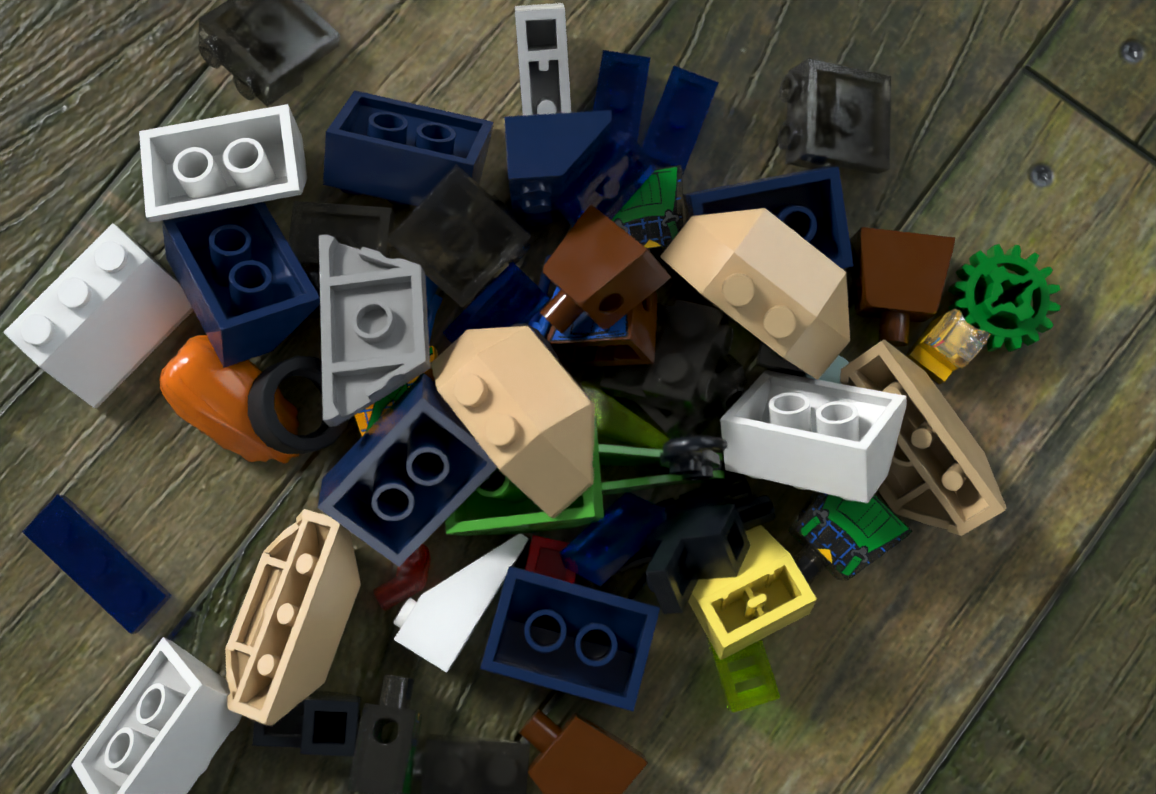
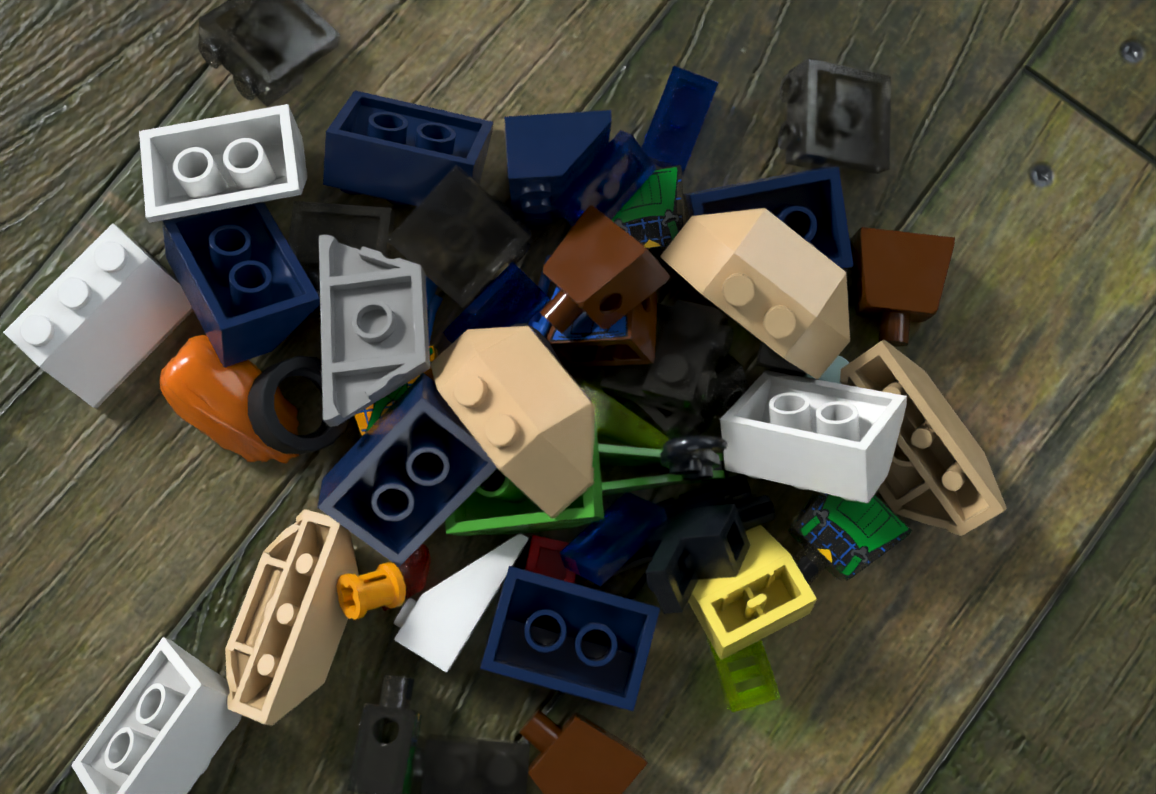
(97, 563): clear blue plate -> none
(318, 725): black brick -> none
(371, 590): none -> light orange bush
(543, 59): white slope -> none
(622, 90): clear blue plate -> none
(947, 345): clear leg -> none
(1016, 316): green gear -> none

